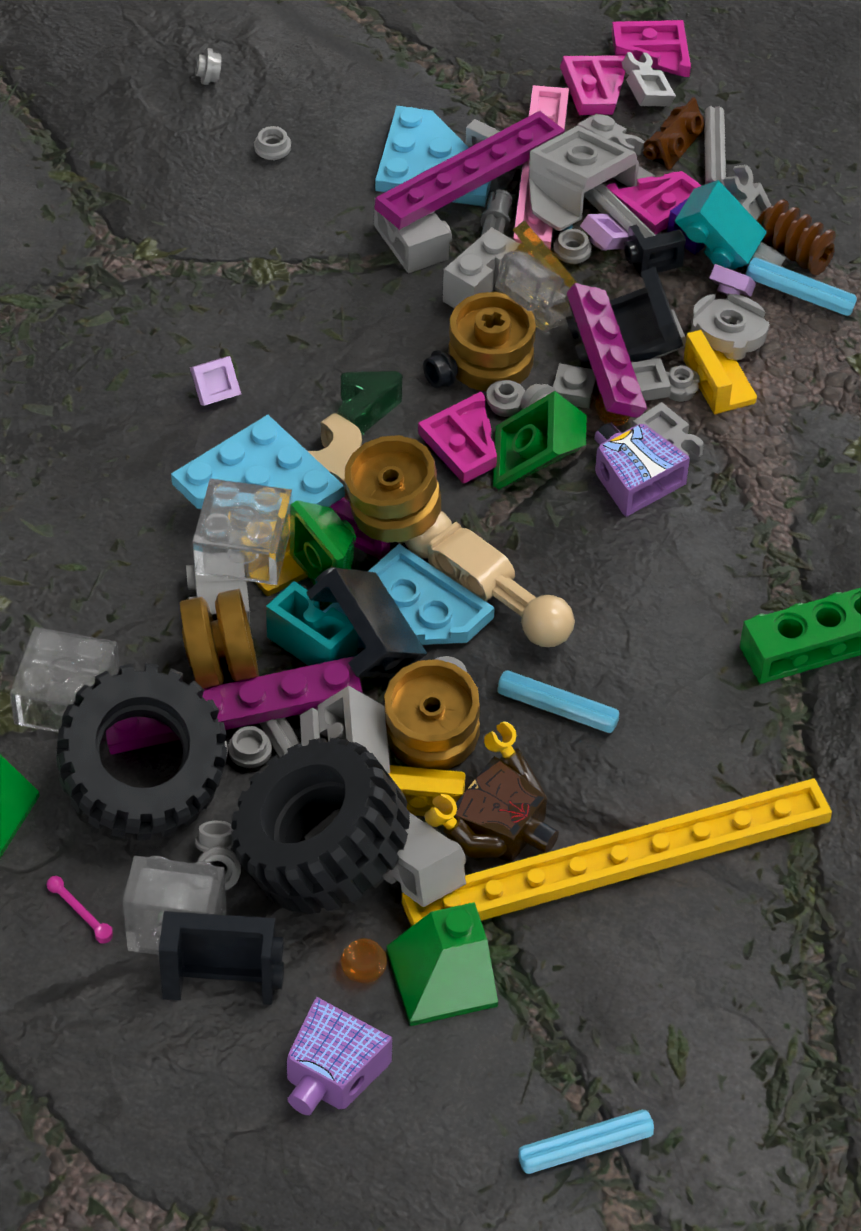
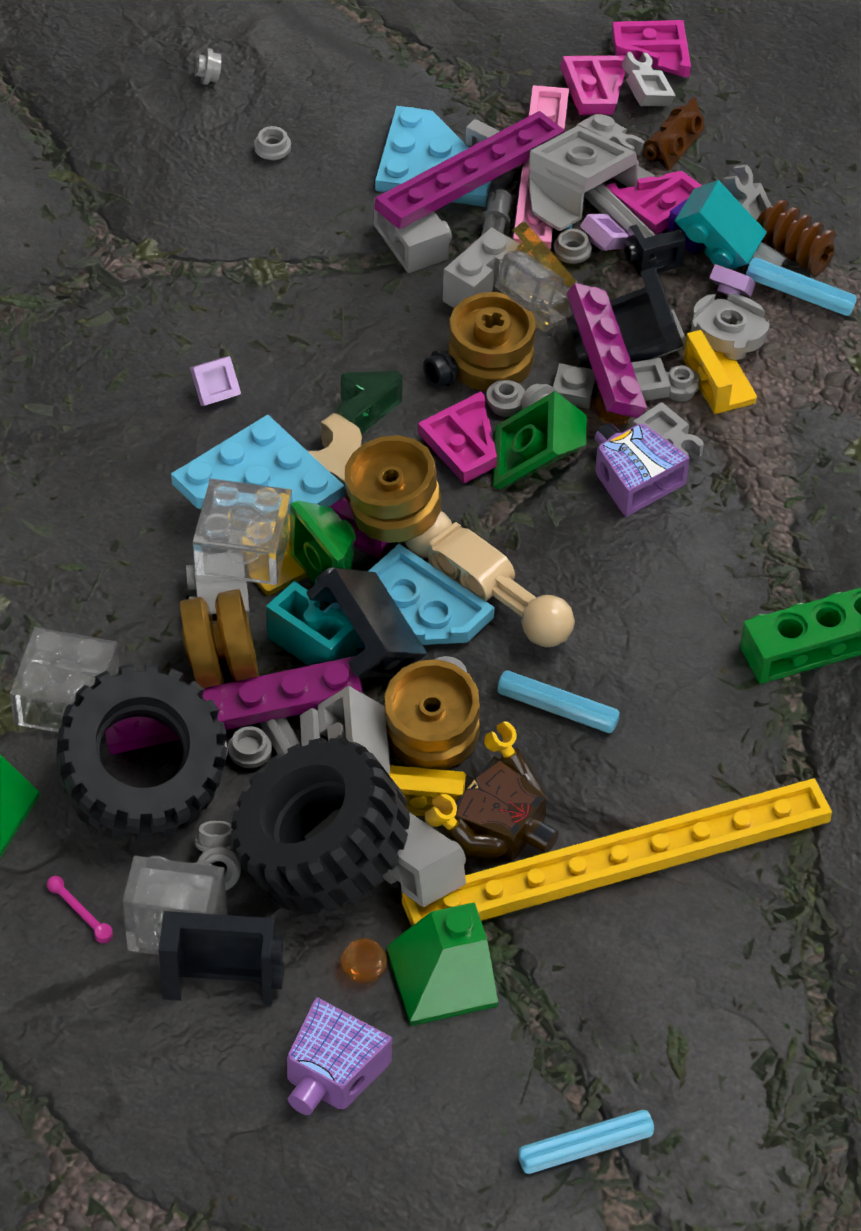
(714, 144): light grey axle -> none

